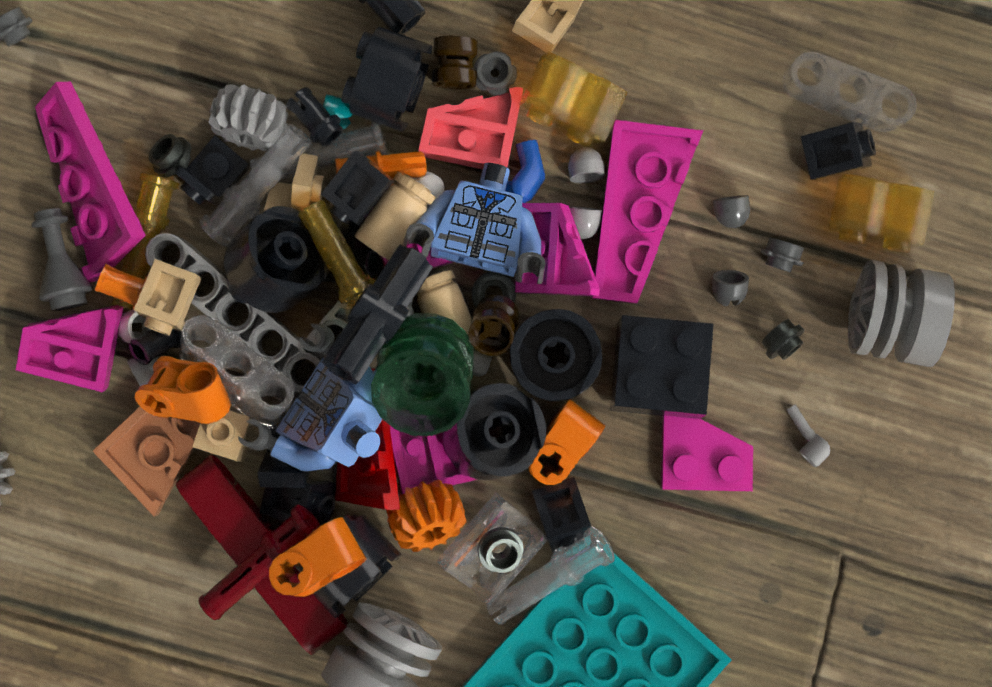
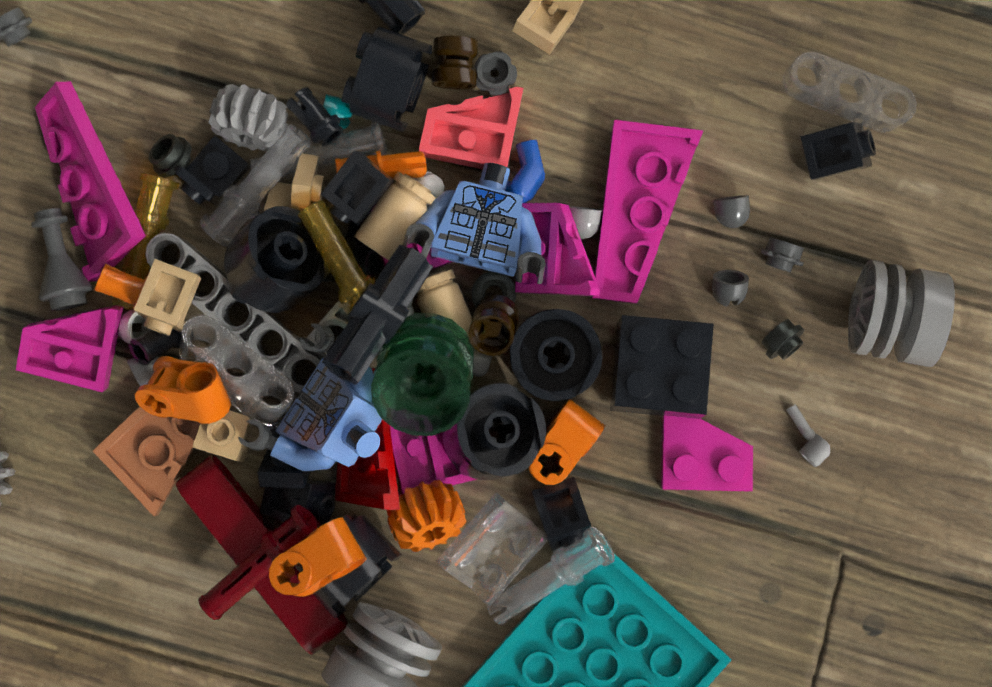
(505, 560): pearl dark grey plate -> none
(572, 99): clear yellow brick -> none
(586, 166): light grey hinge -> none
(881, 212): clear yellow brick -> none

